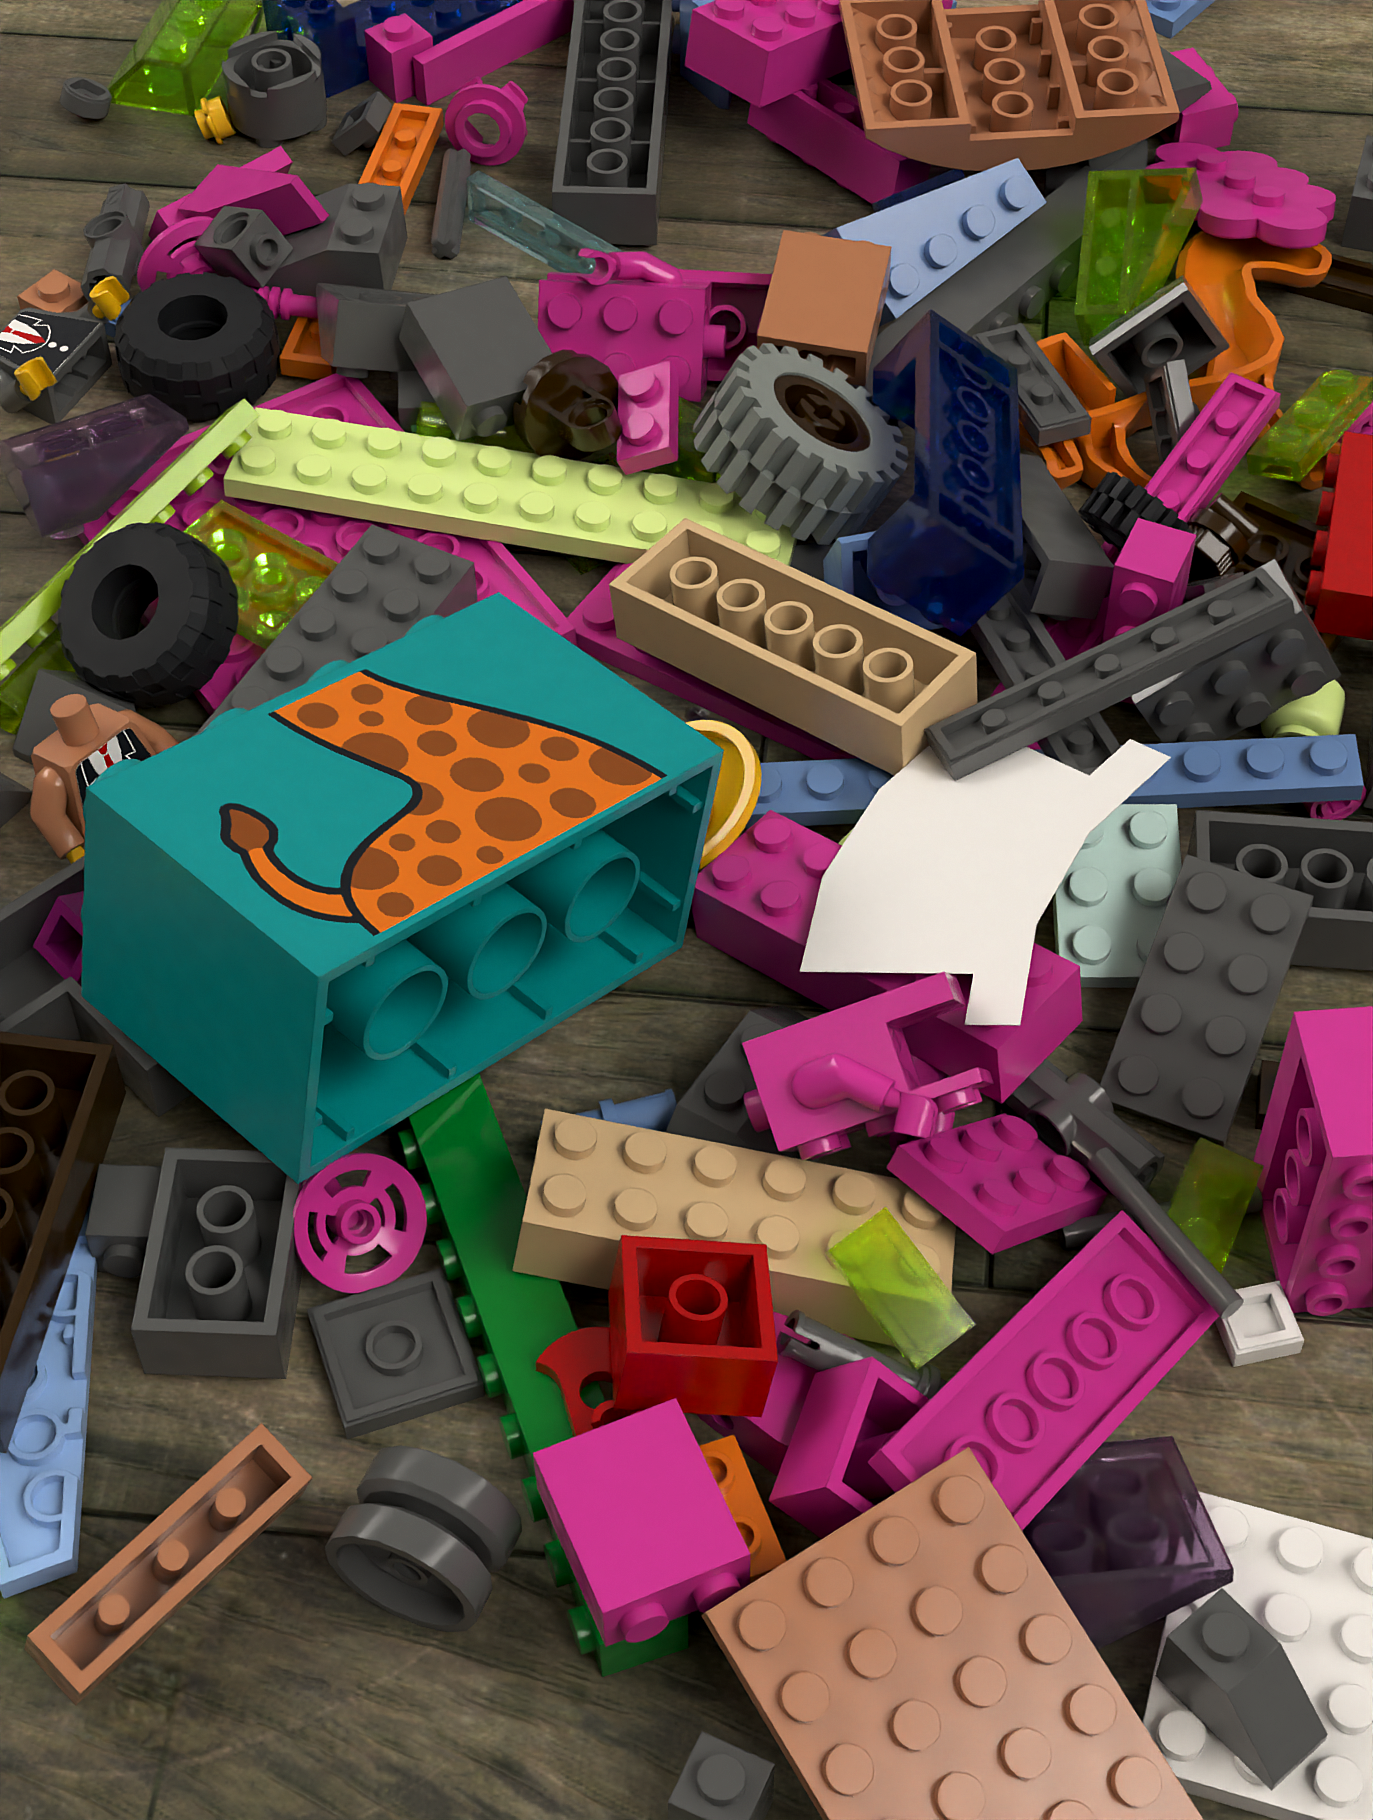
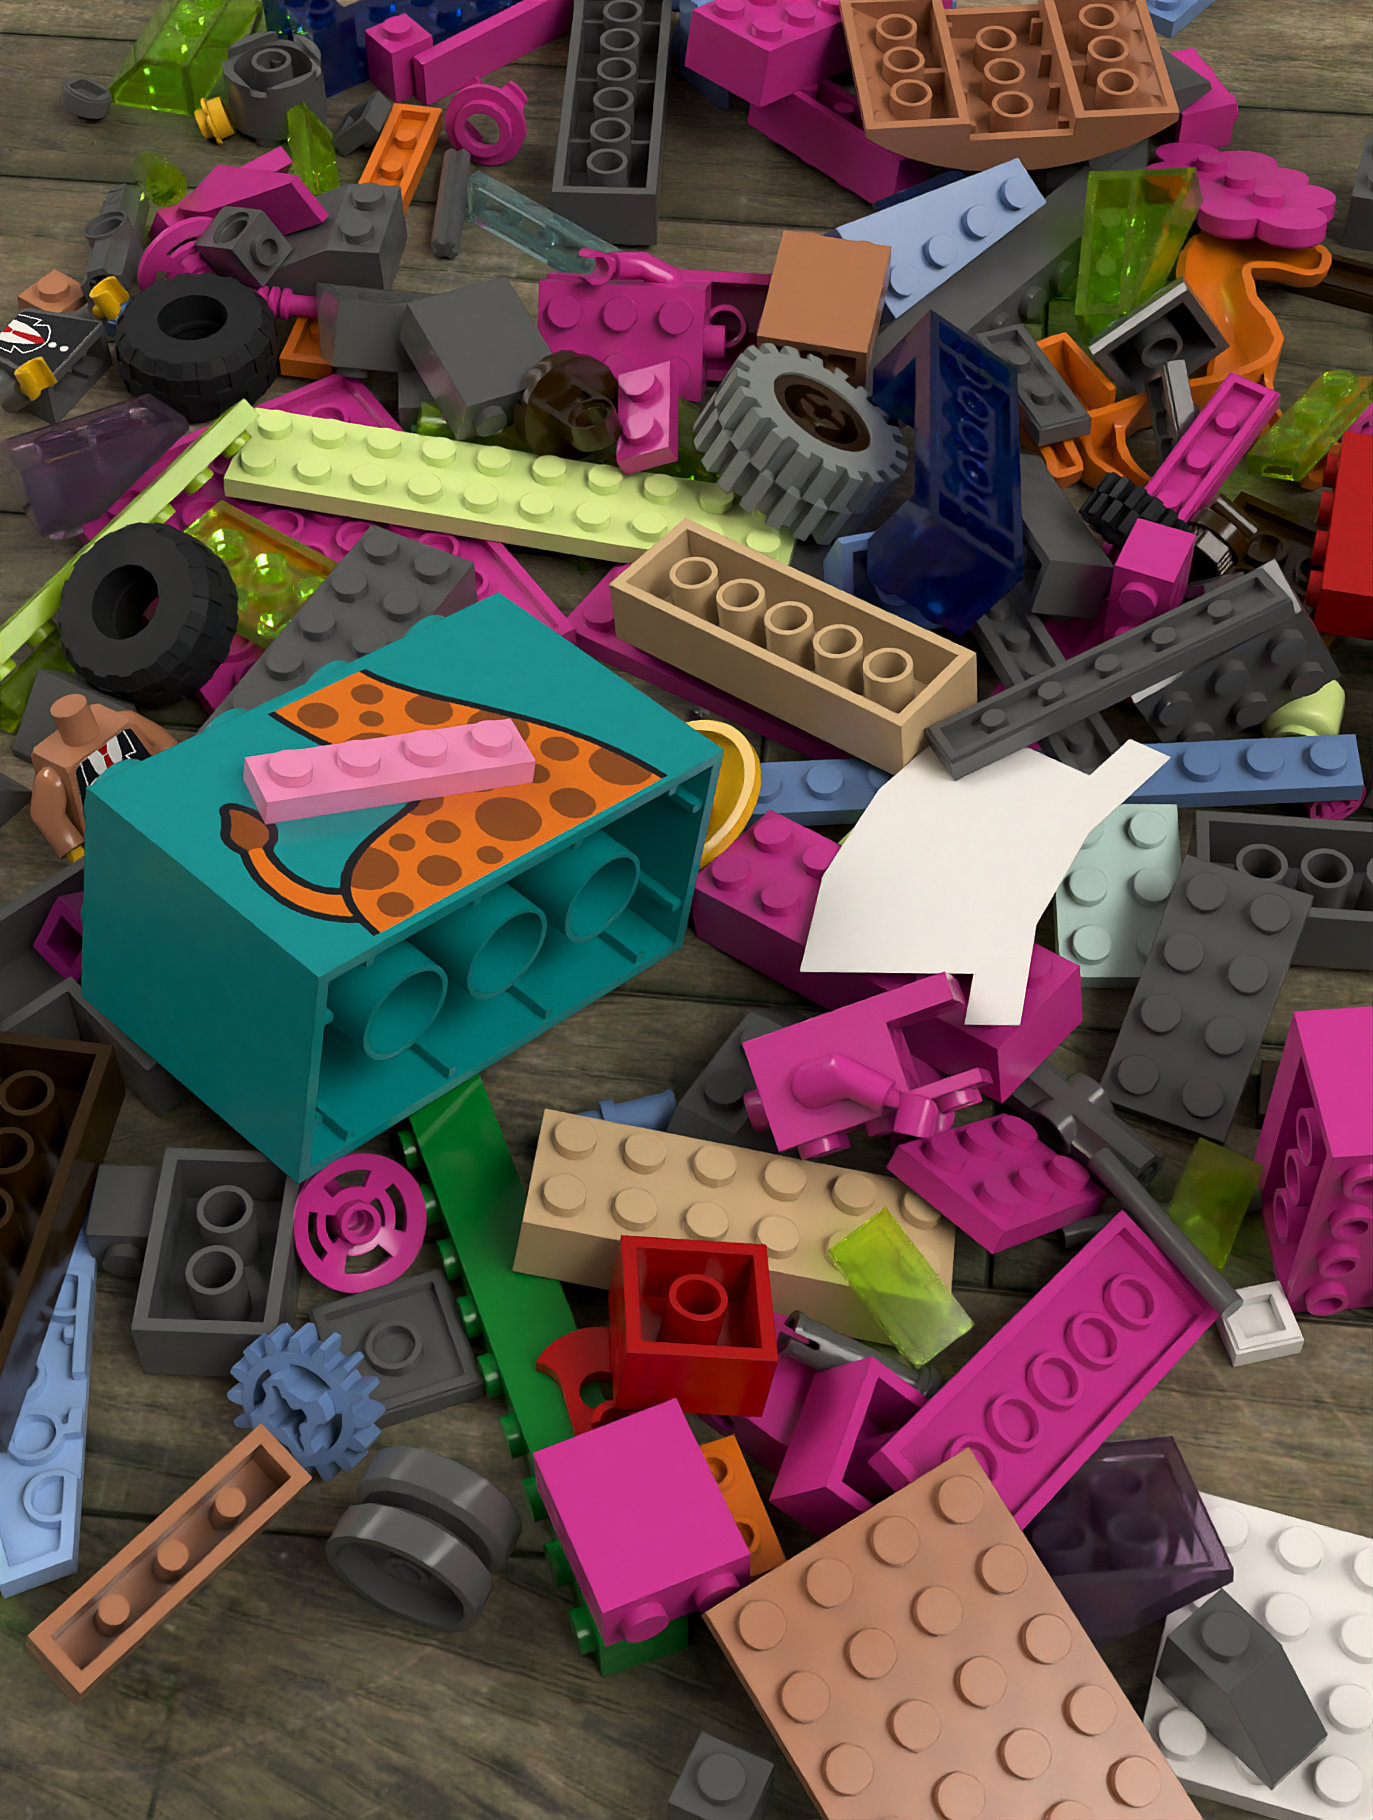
(159, 178): none -> clear neon green piece
(305, 1397): none -> medium blue gear
(312, 150): none -> clear neon green plate
(387, 770): none -> bright pink plate

